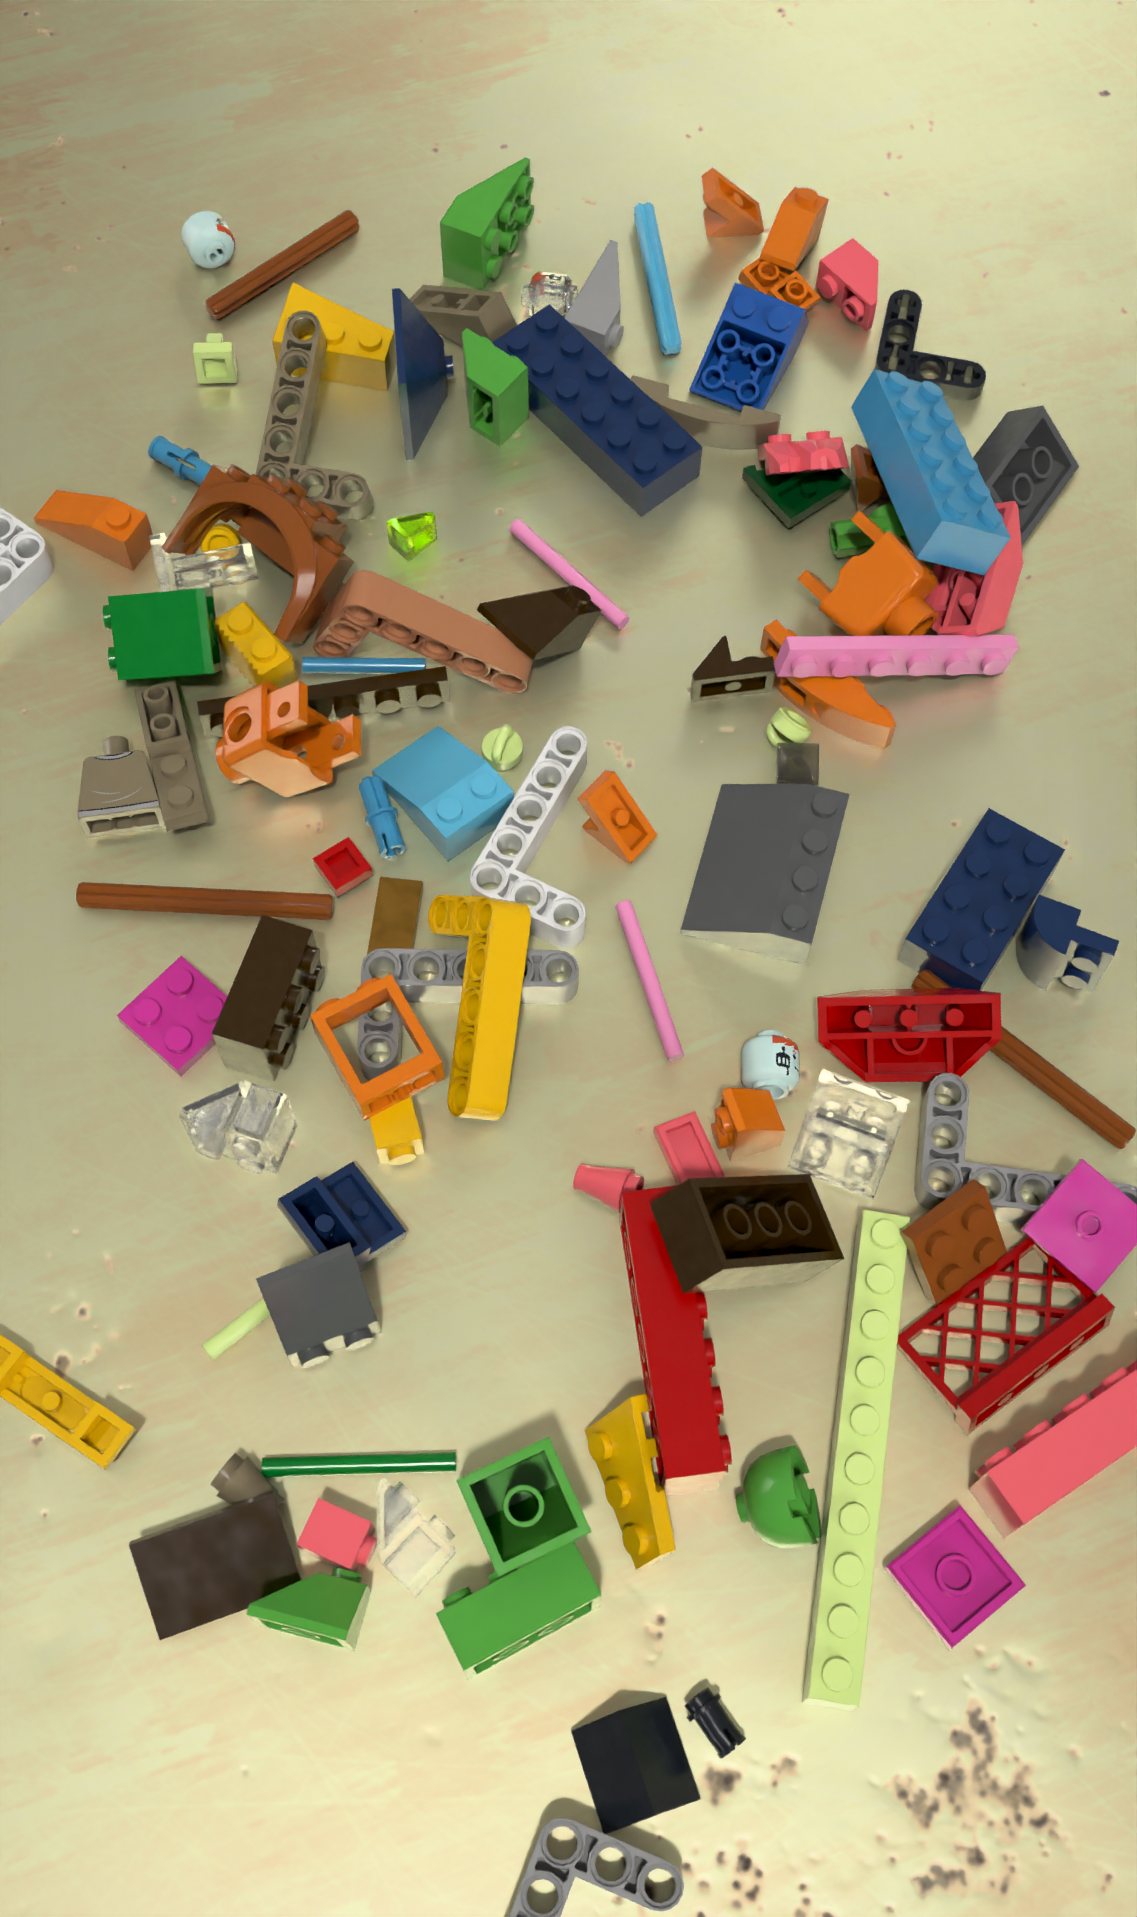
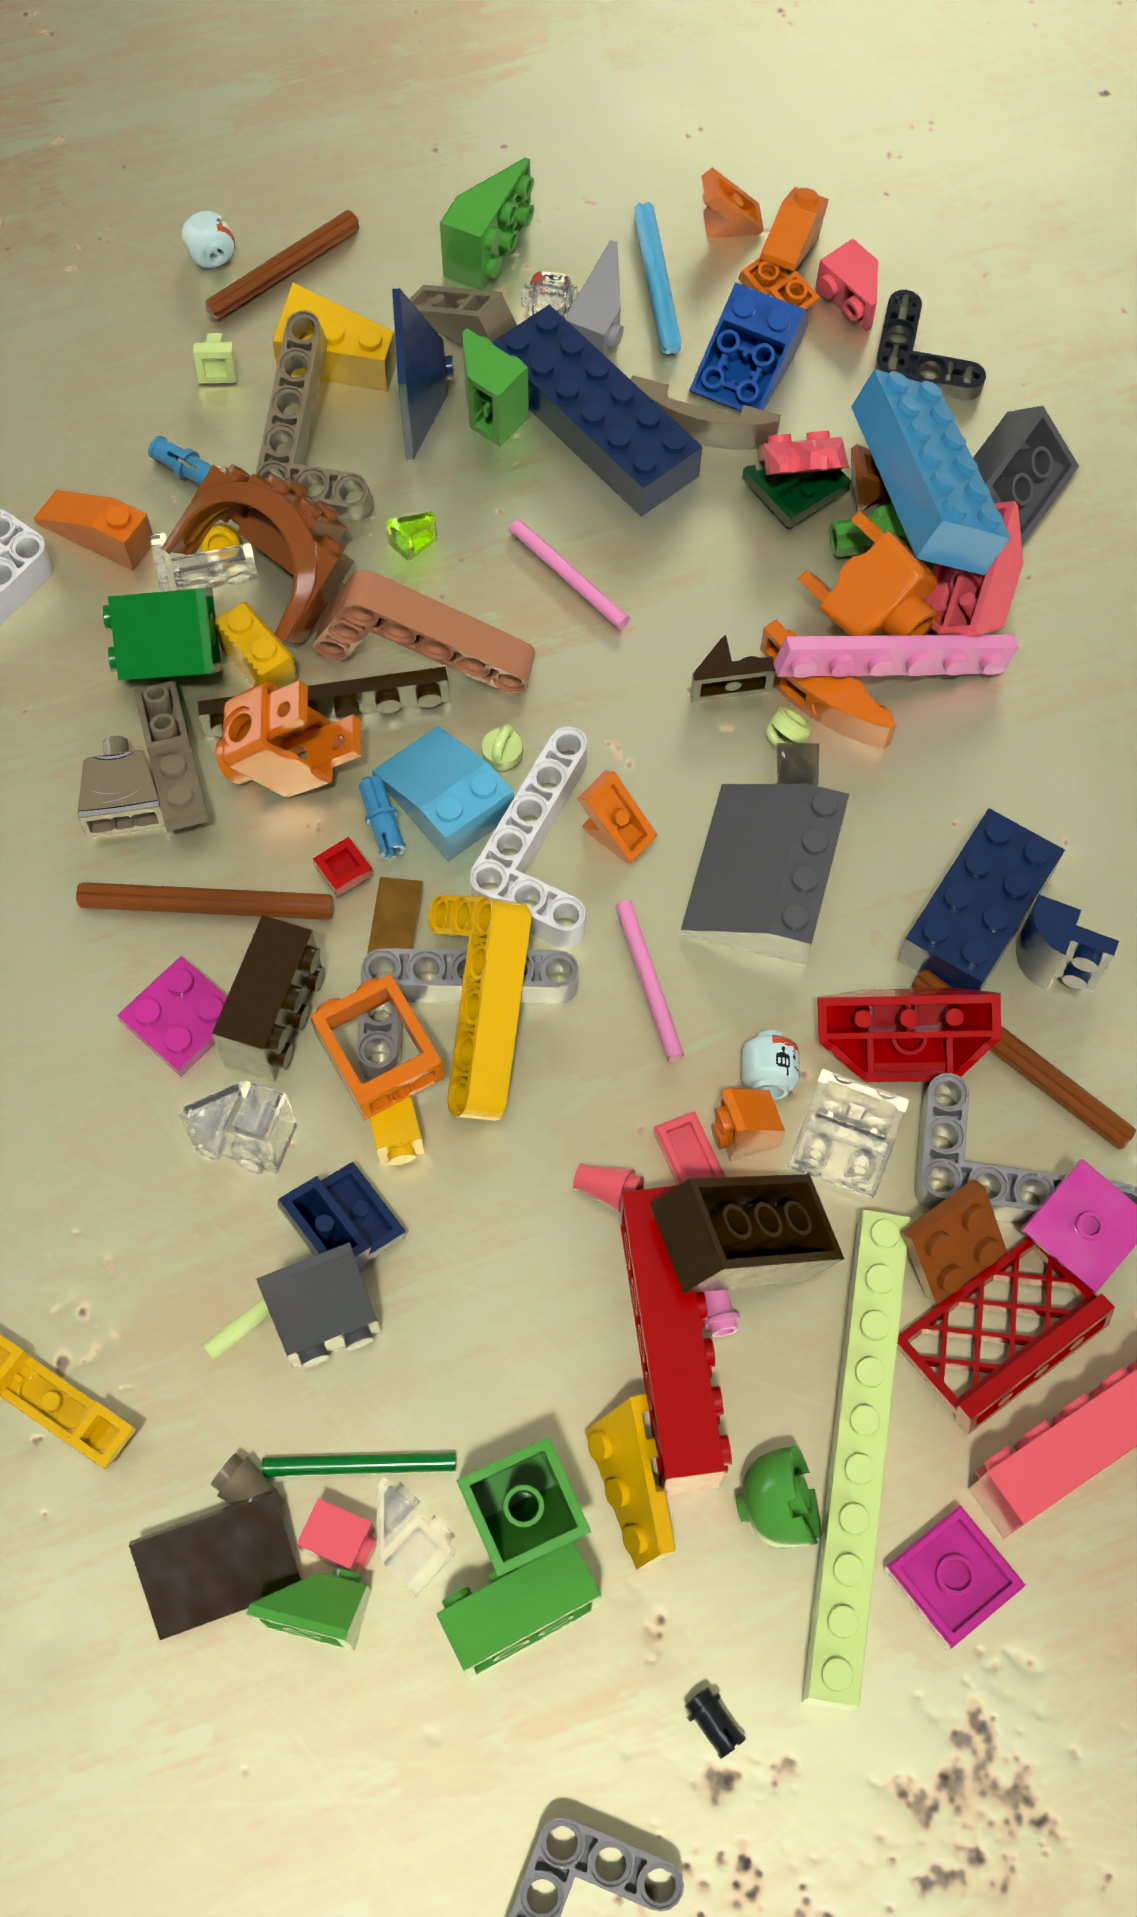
(361, 665): dark azure bar -> none
(544, 620): dark brown slope -> none
(635, 1765): black slope -> none
(721, 1317): none -> bright pink pin

